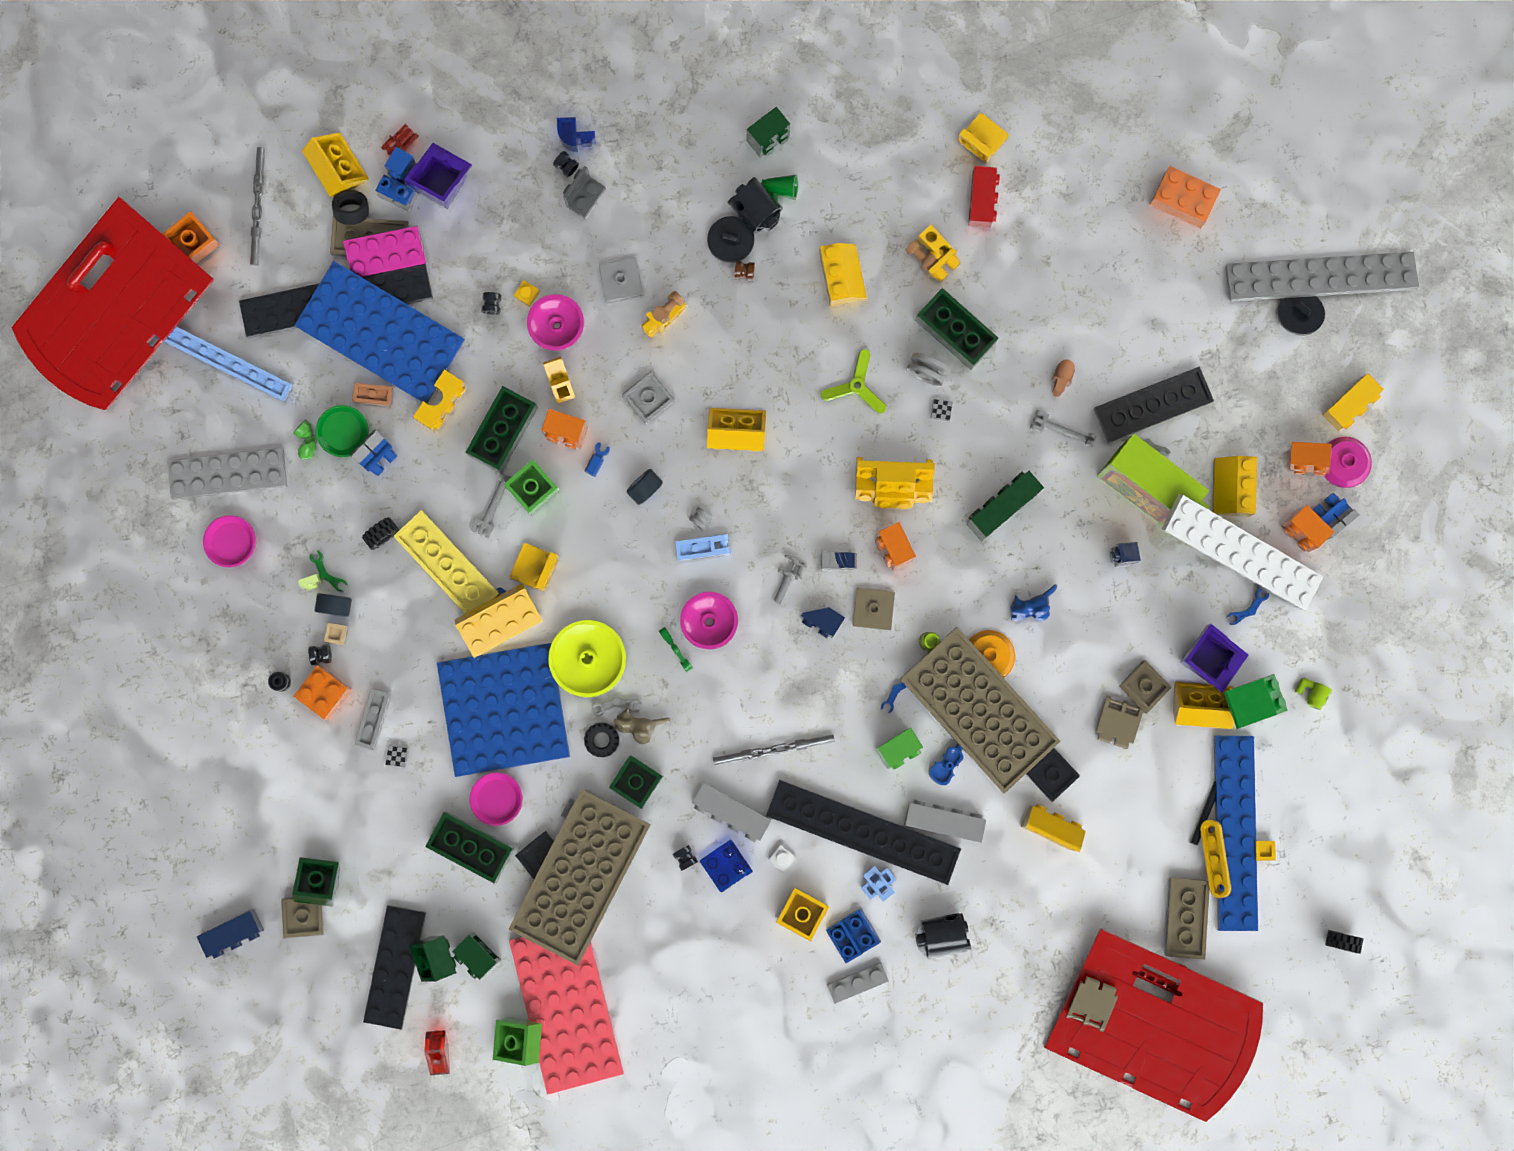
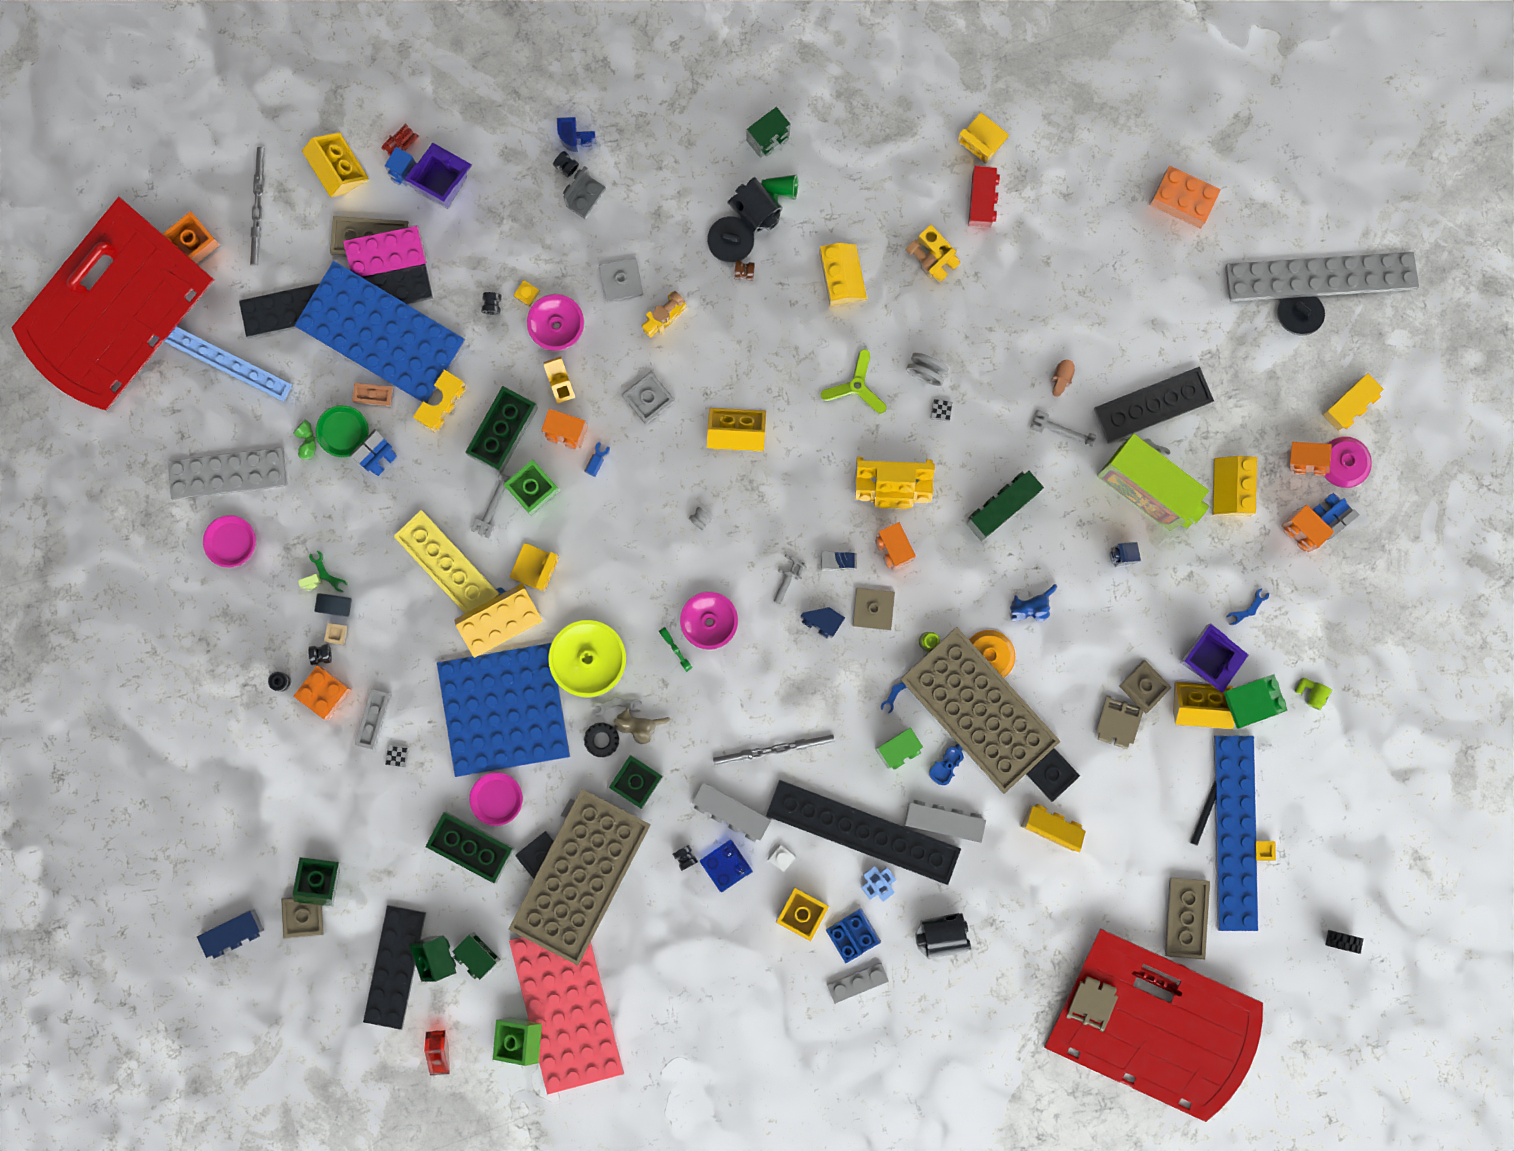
(350, 197): black tyre -> none
(380, 533): black tyre -> none
(396, 193): blue hips -> none
(644, 486): black wheel -> none
(702, 547): light blue plate -> none
(956, 328): dark green brick -> none
(1215, 858): yellow plate -> none
(1241, 552): white plate -> none

